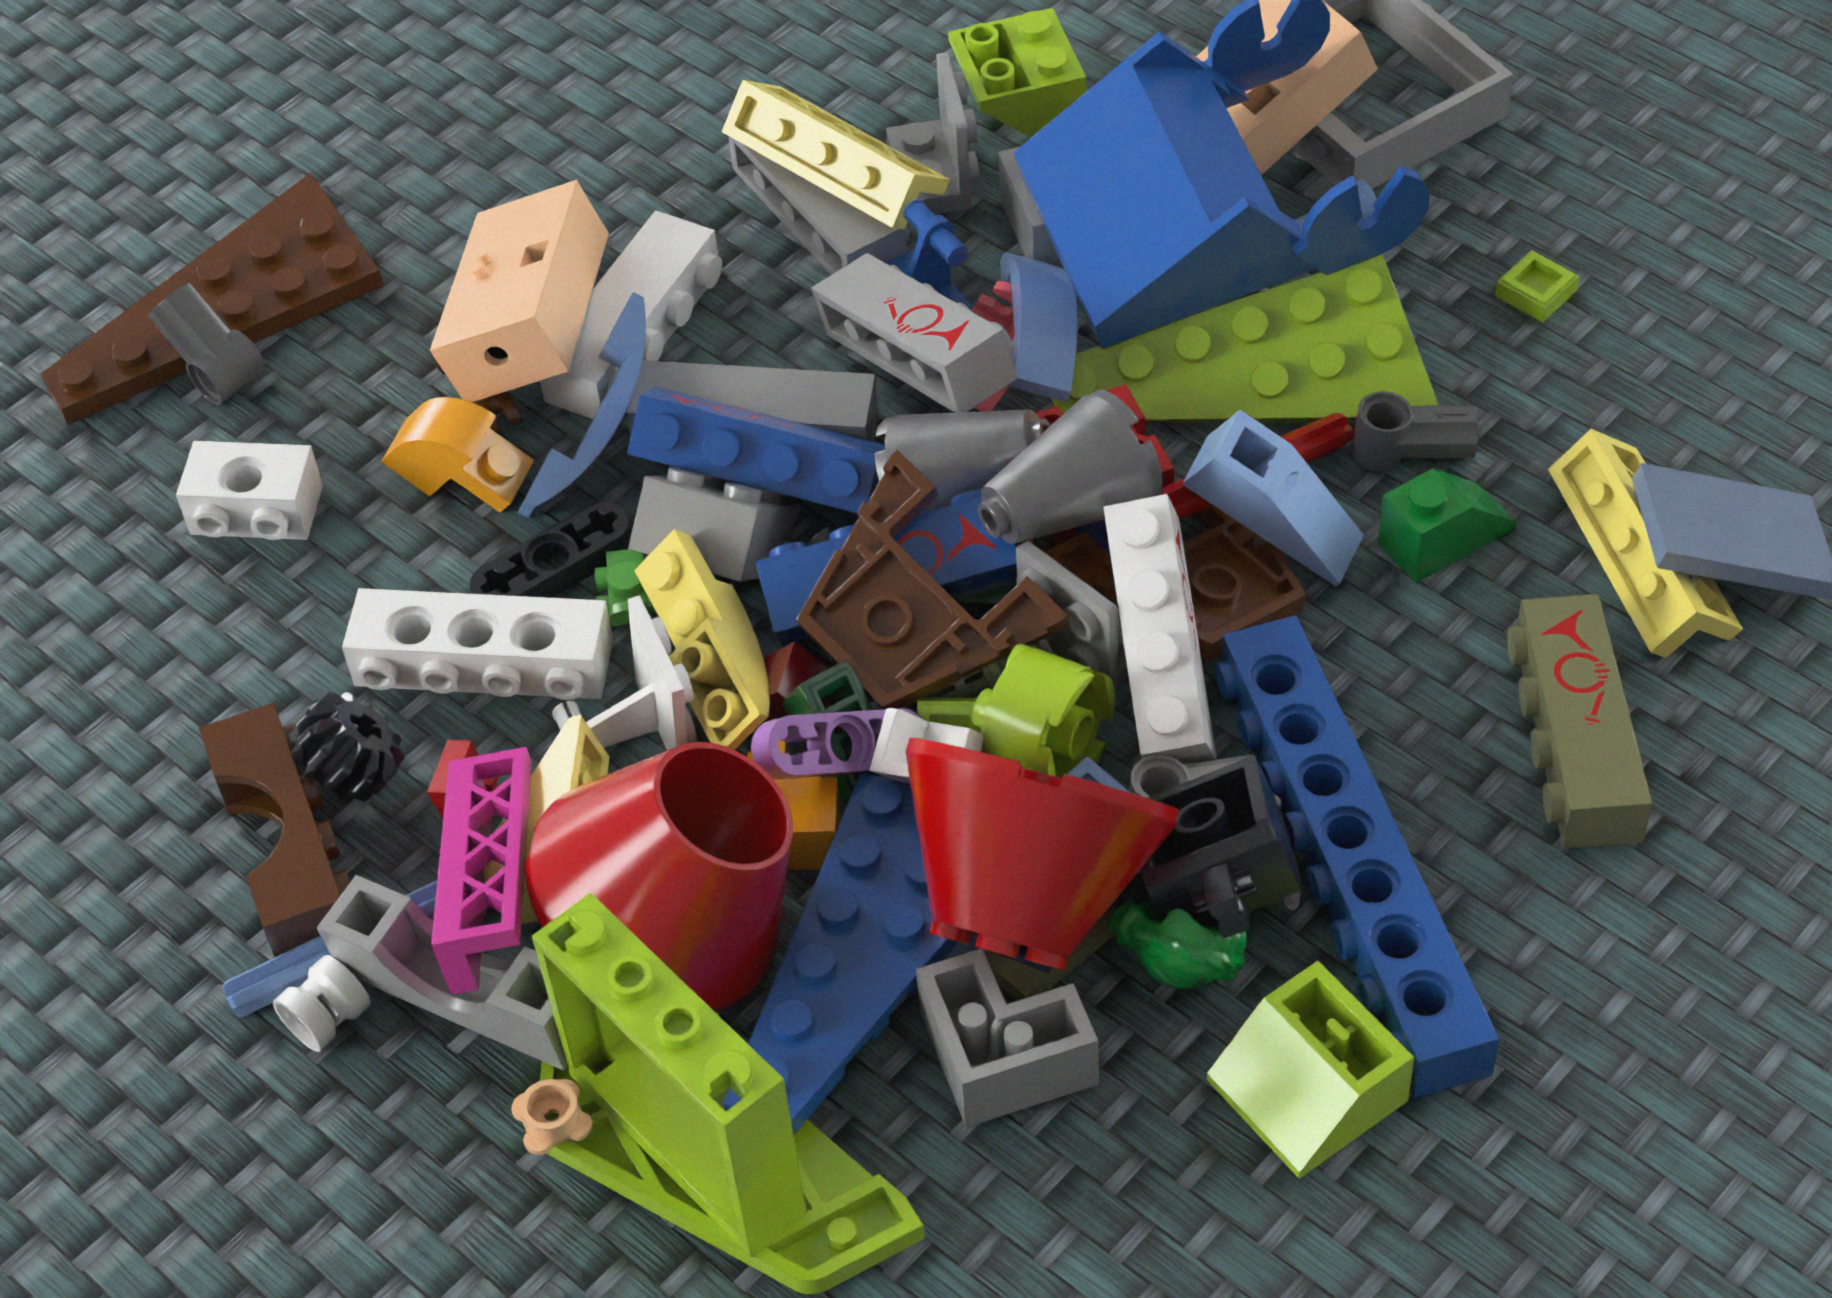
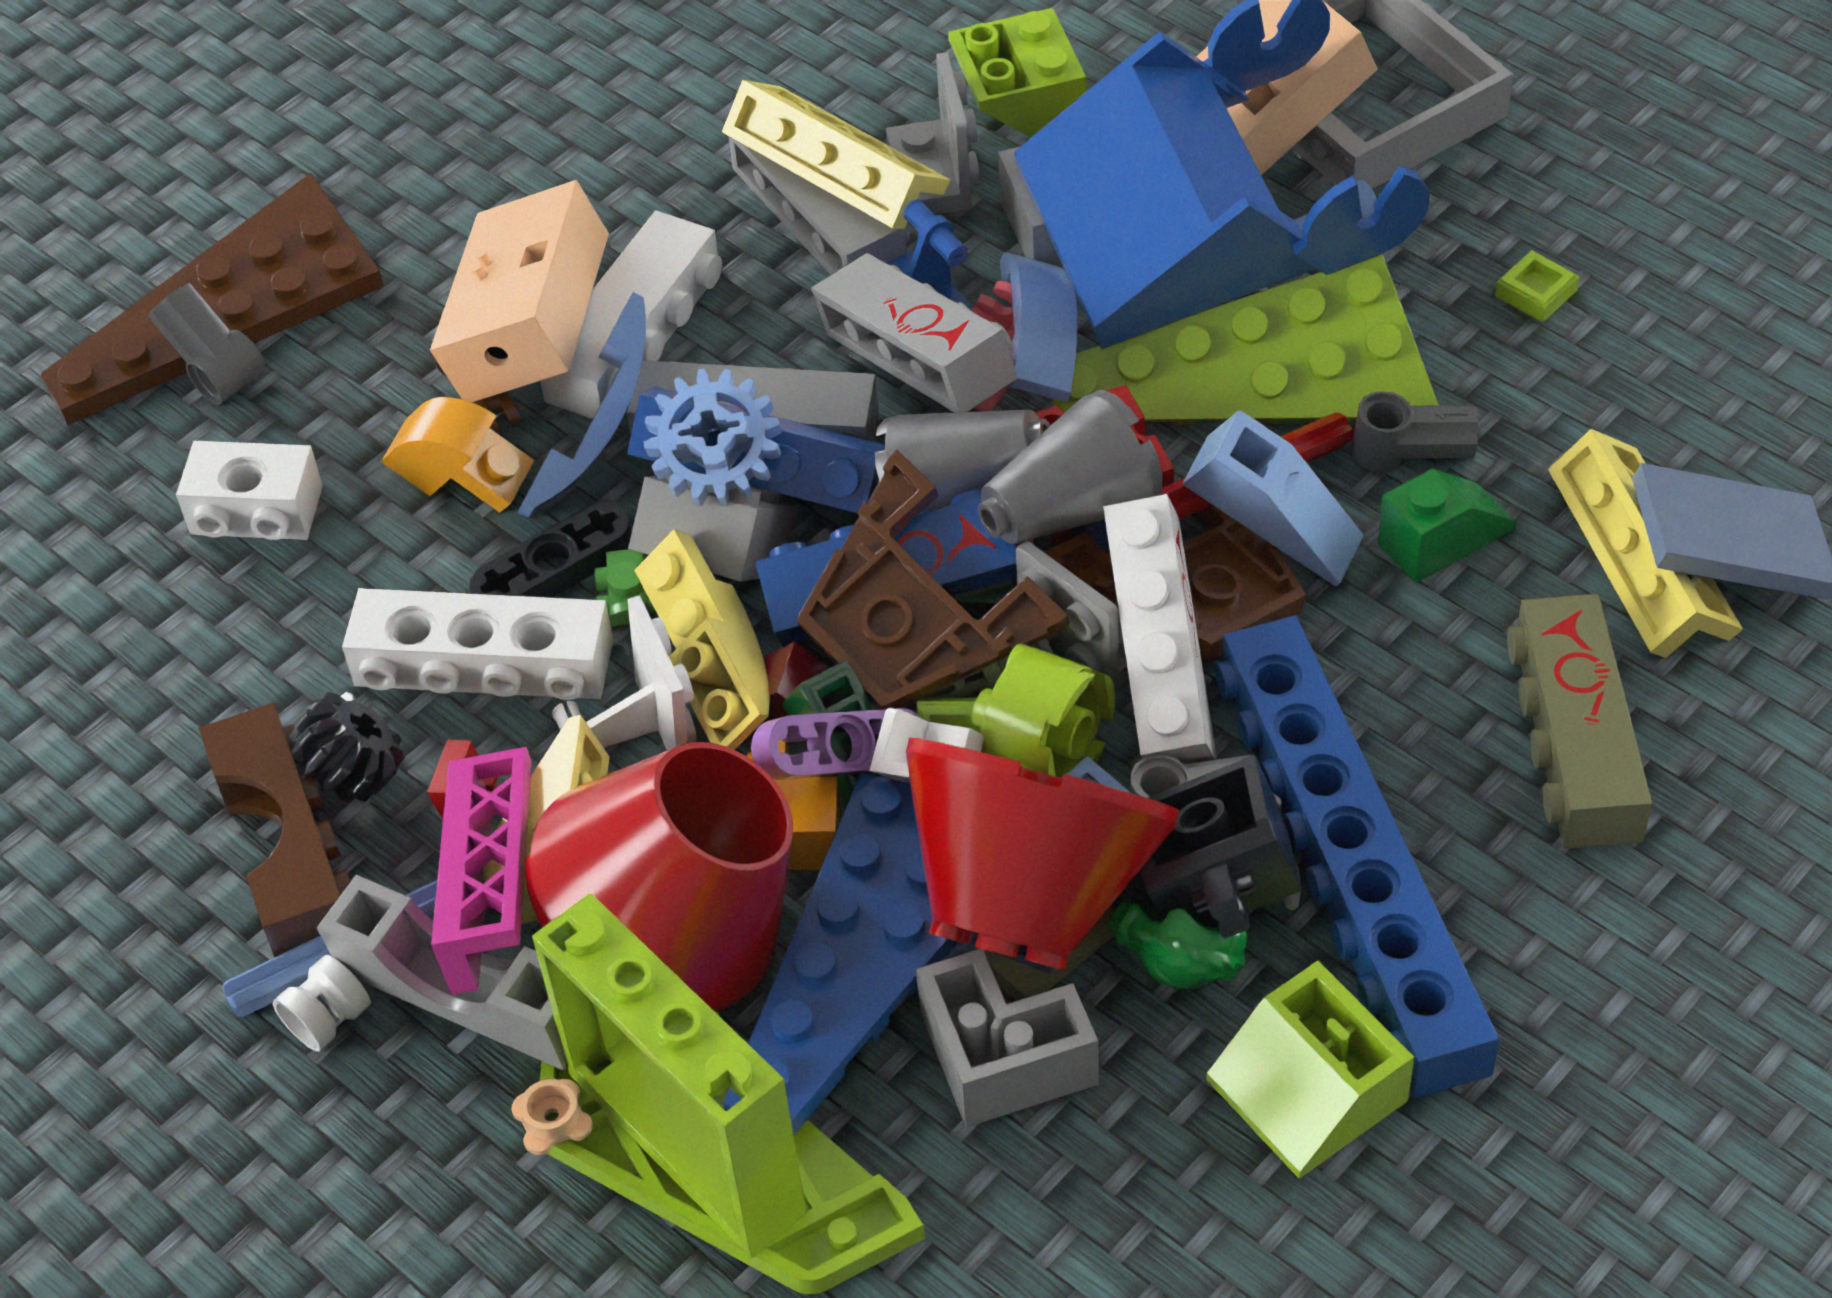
(736, 436): none -> light blue gear

